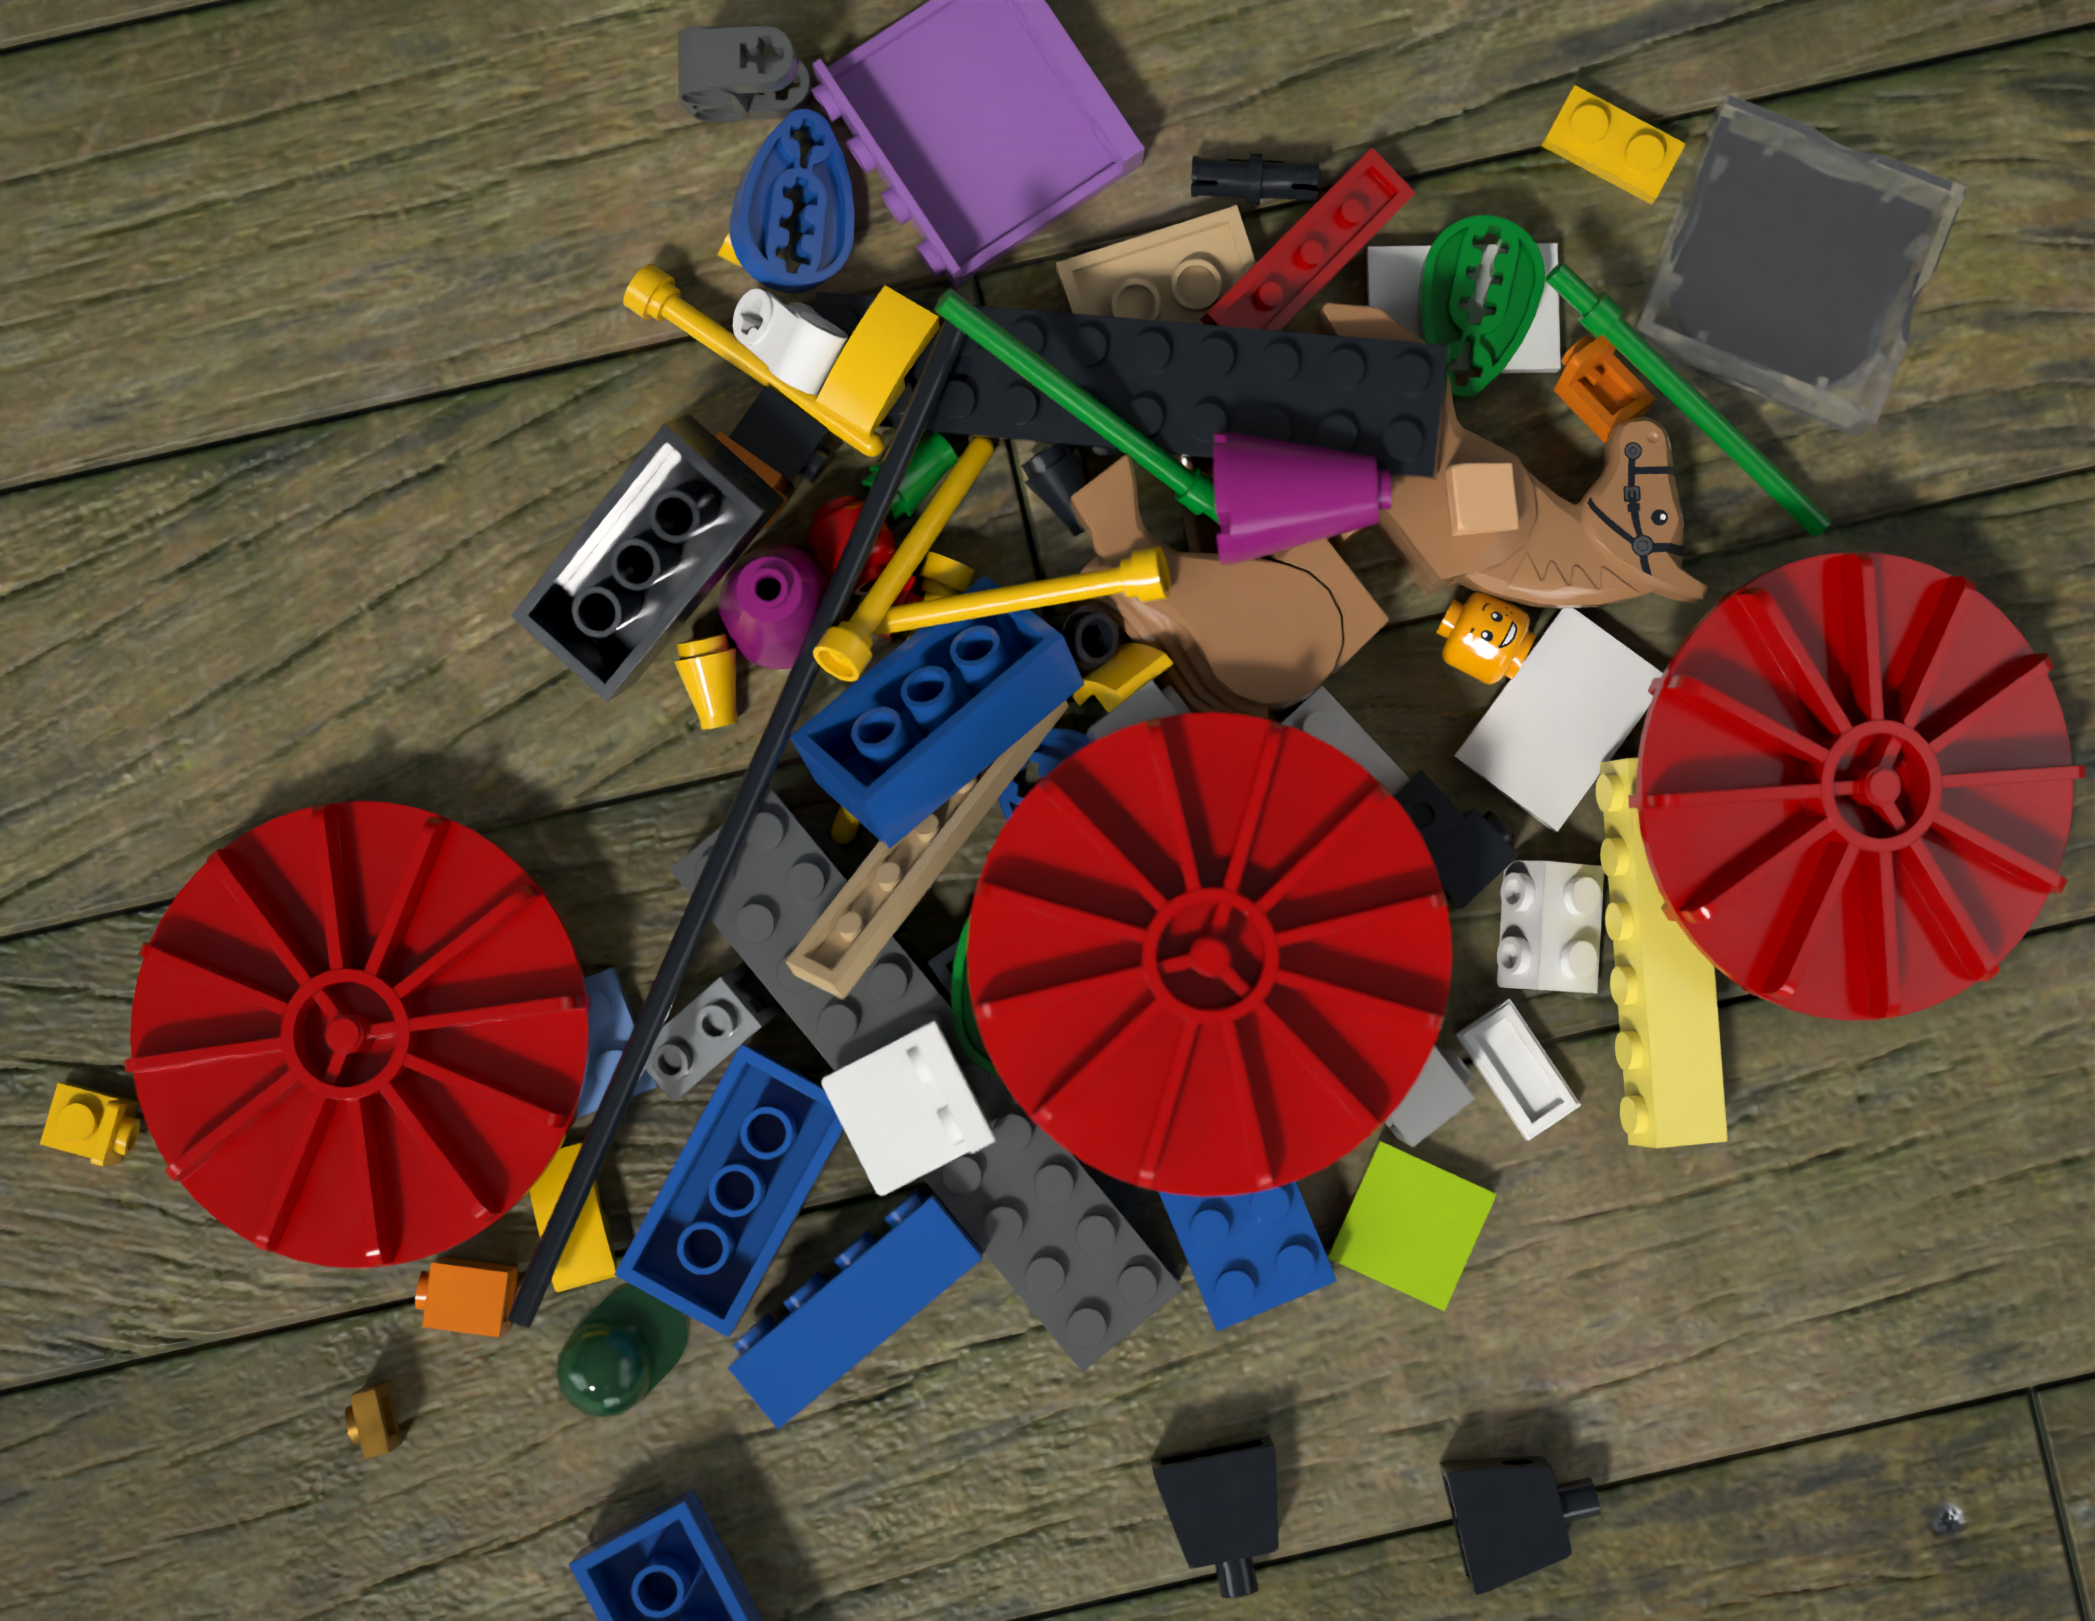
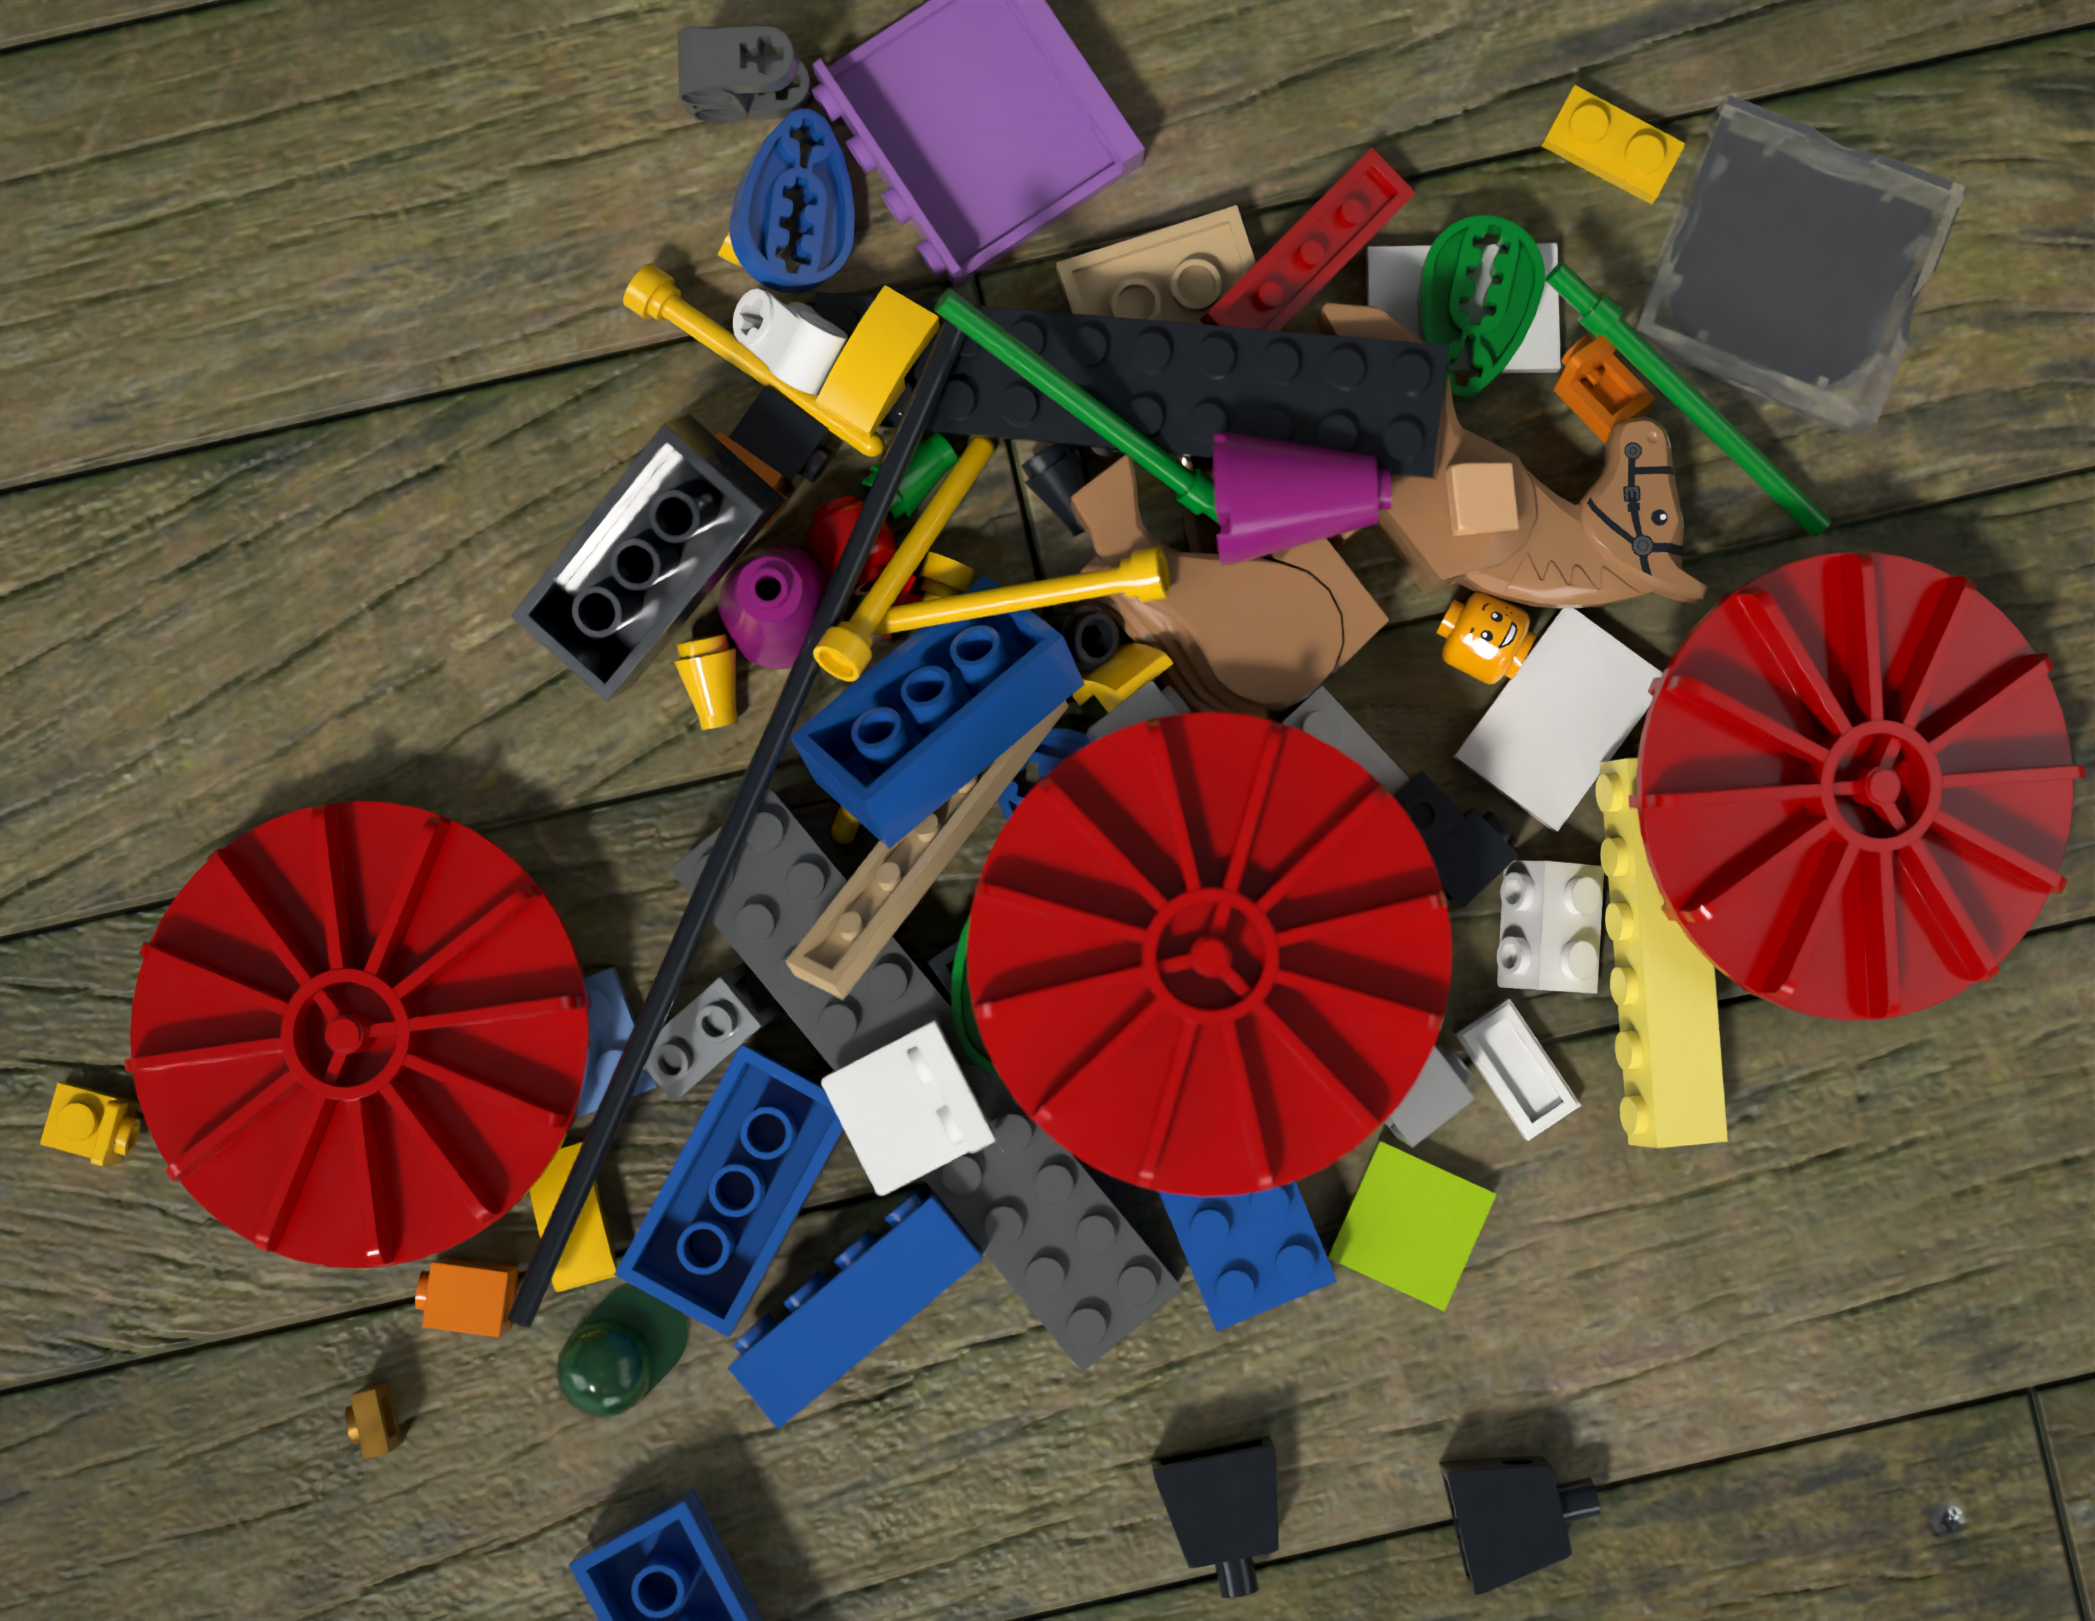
(1254, 178): black pin -> none

